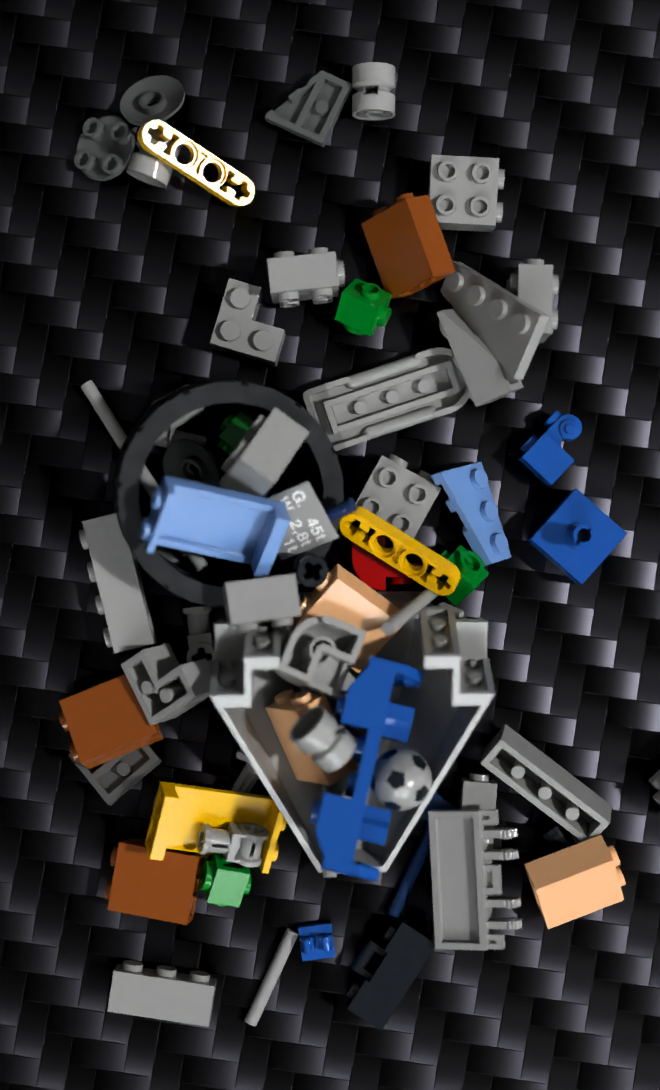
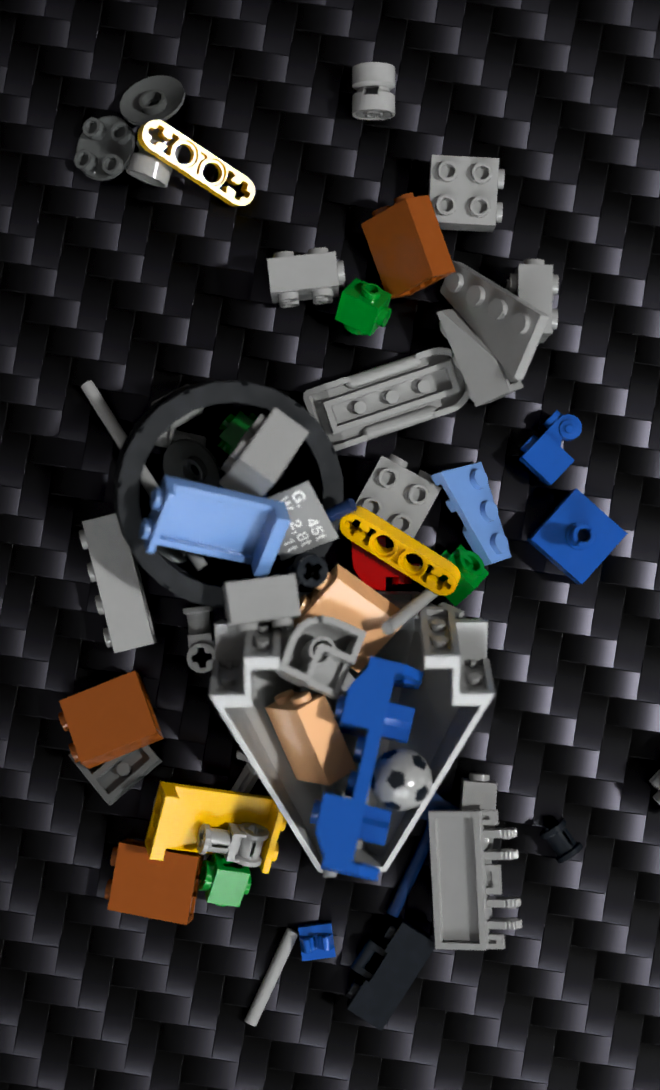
(162, 993): light grey brick -> none
(164, 685): light grey brick -> none
(238, 331): light grey brick -> none
(313, 109): dark grey wing -> none
(320, 735): light grey wheel -> none
(546, 784): light grey brick -> none
(576, 881): light nougat brick -> none

